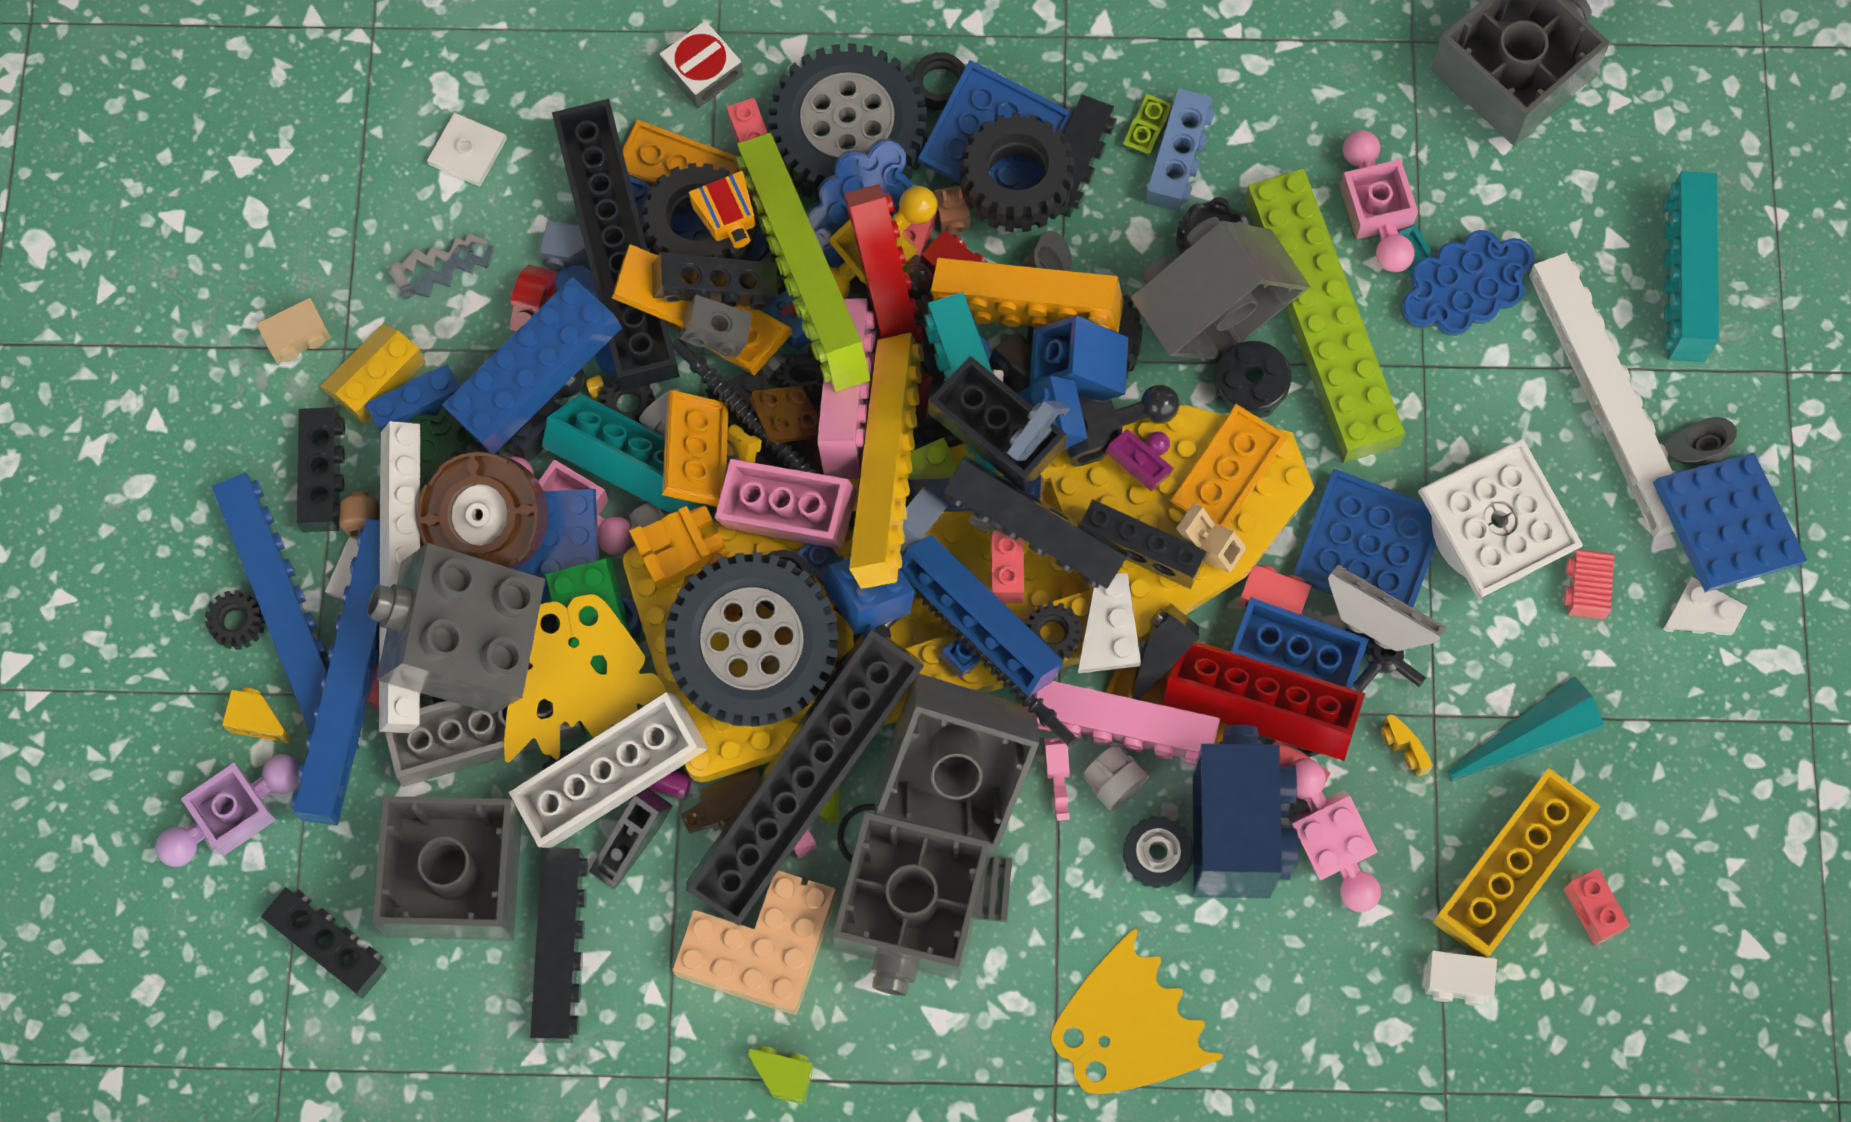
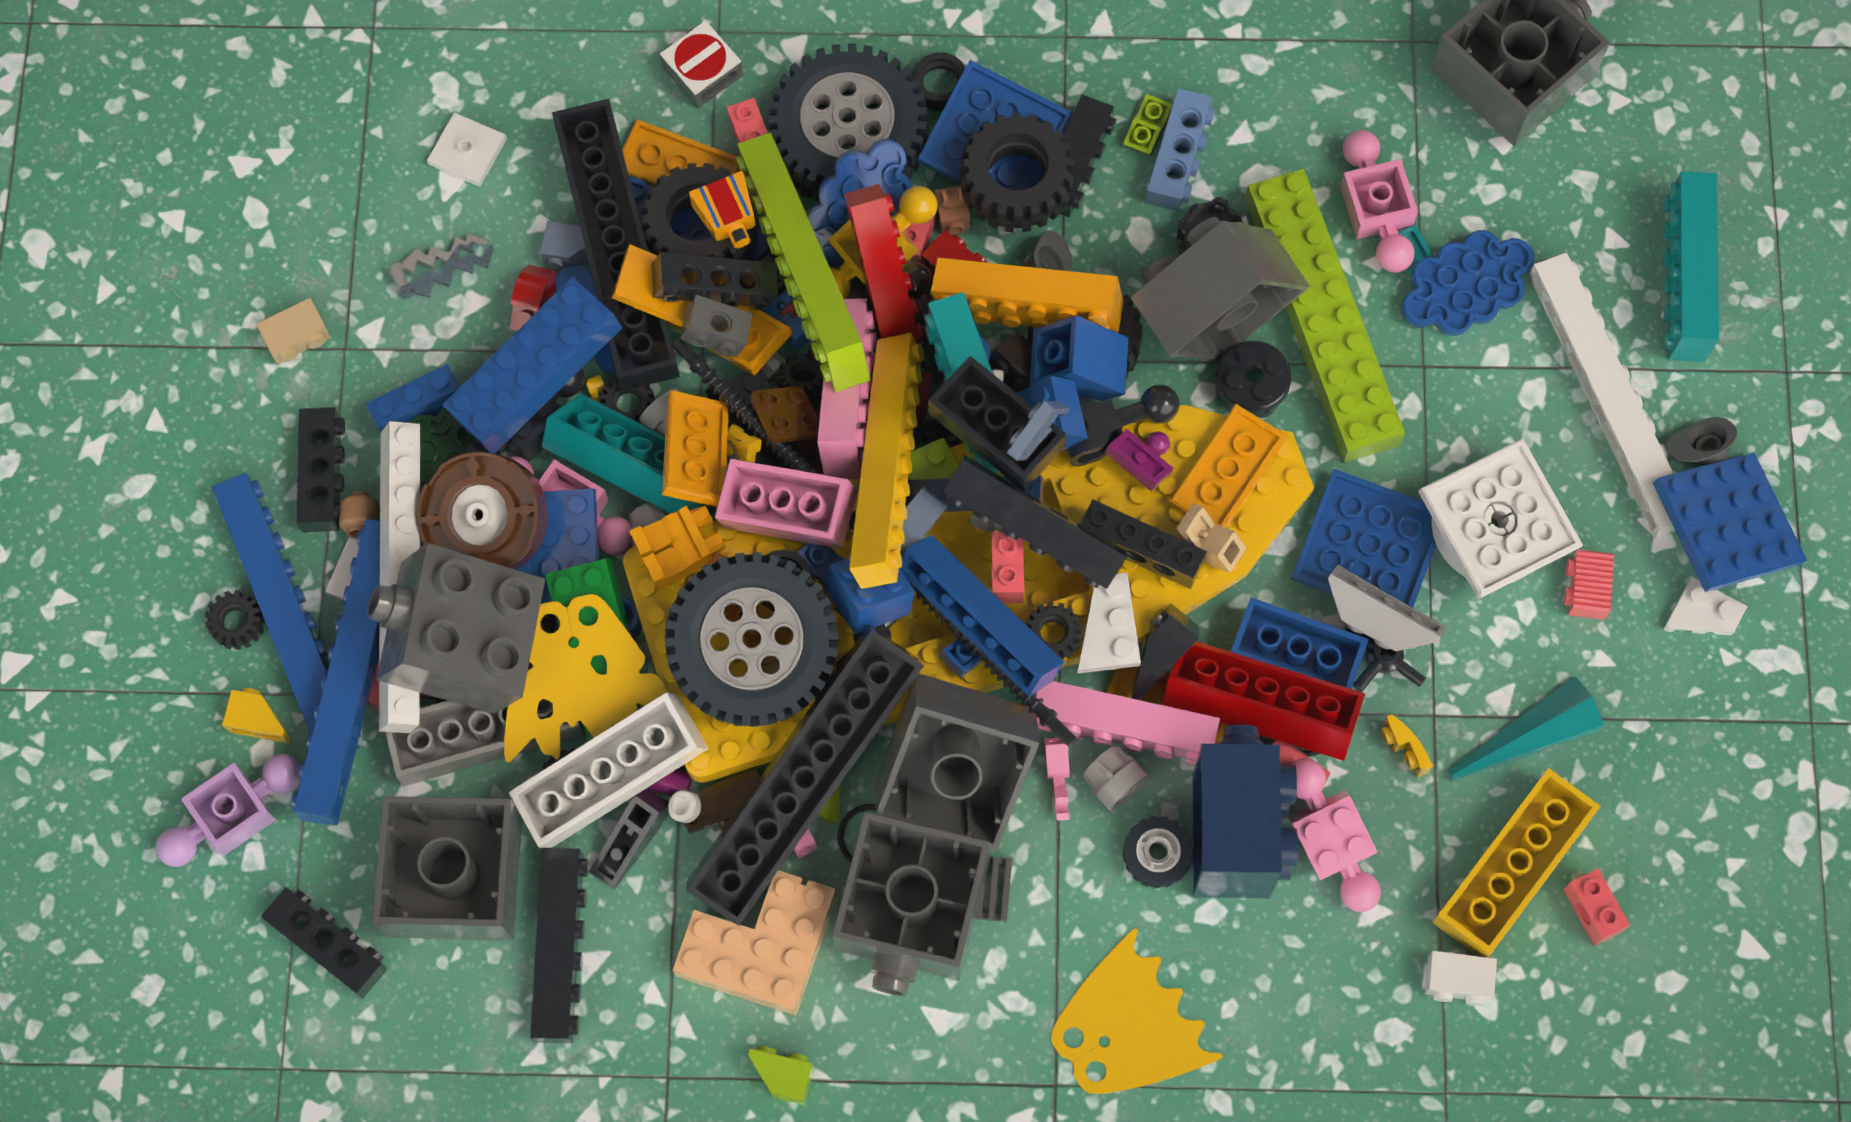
(373, 370): yellow slope -> none
(684, 806): none -> white tile
(1275, 589): coral brick -> none

